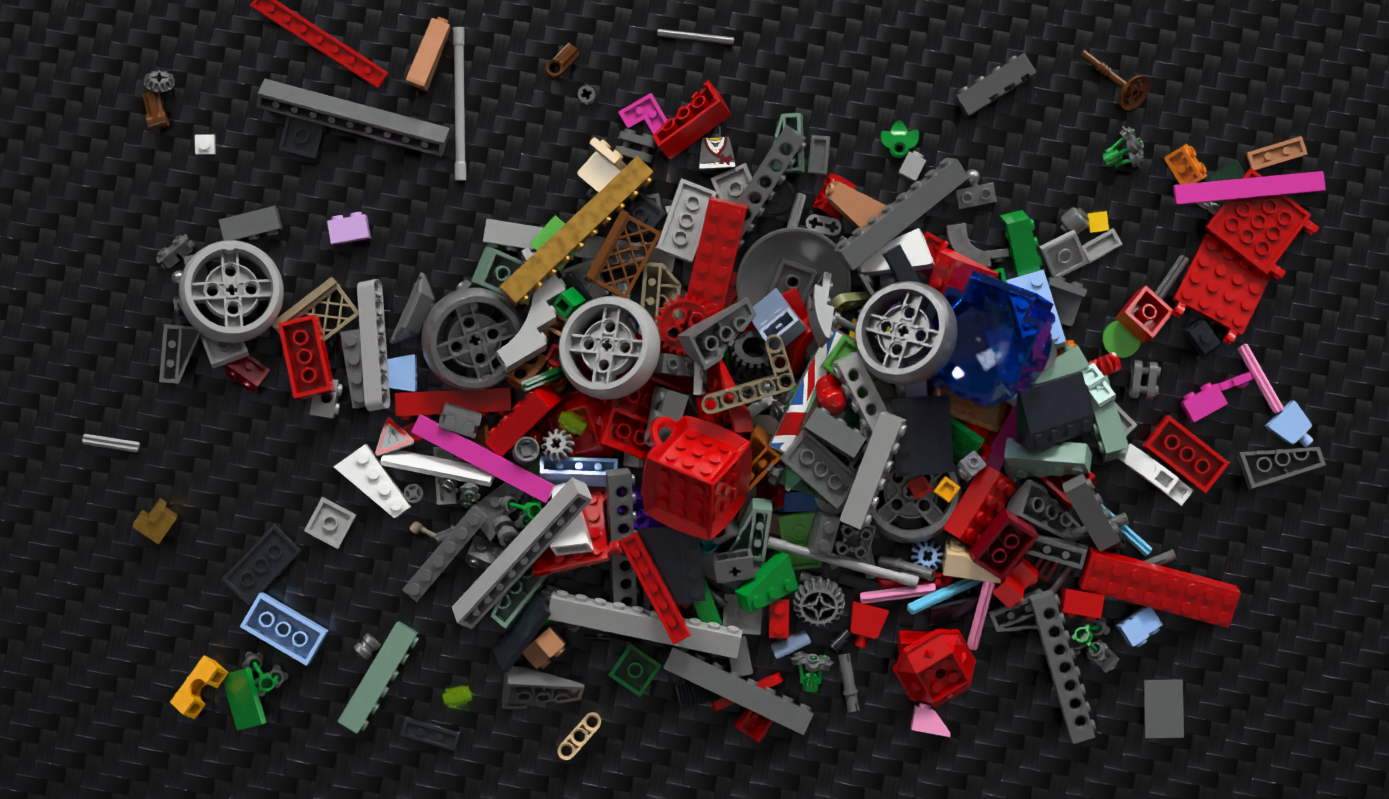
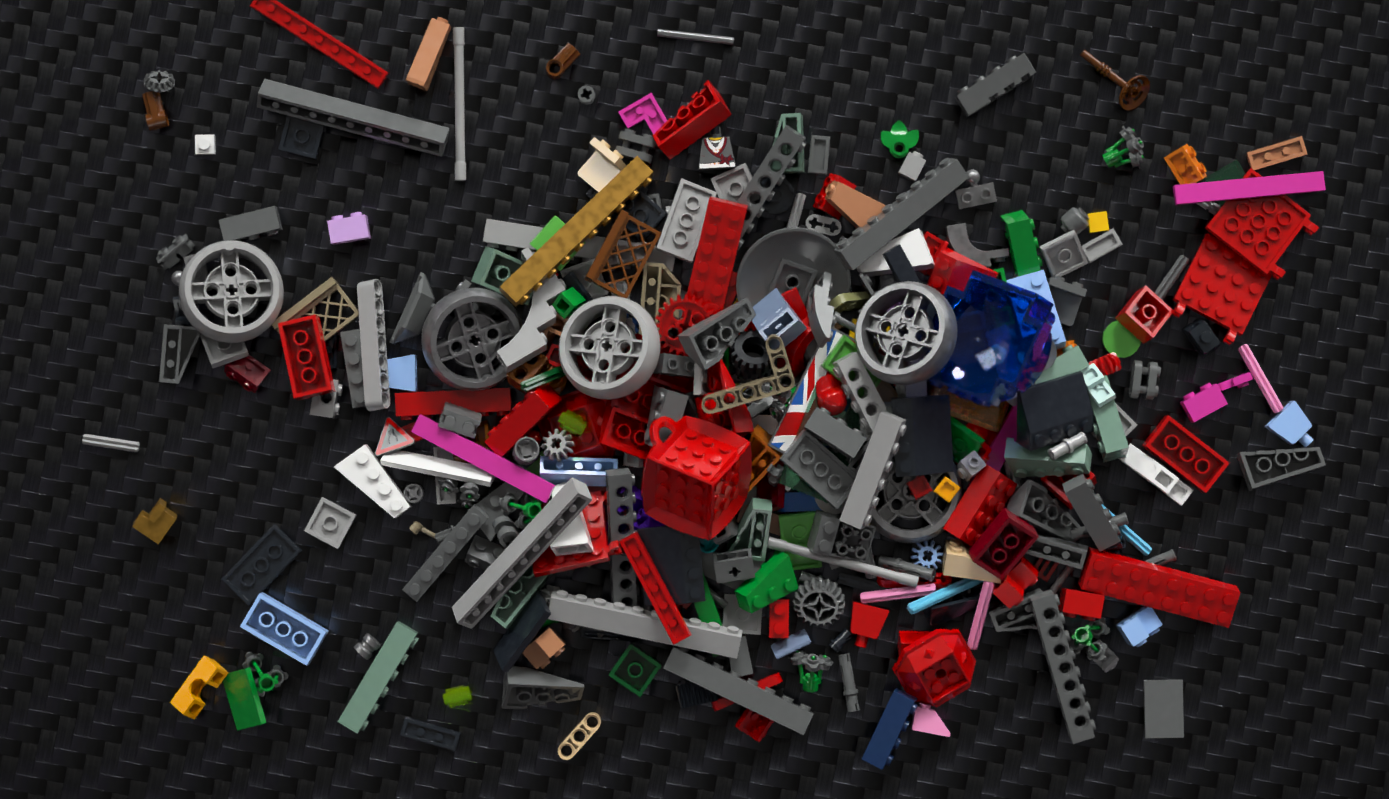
(890, 728): none -> dark blue brick
(1067, 445): none -> light grey pin

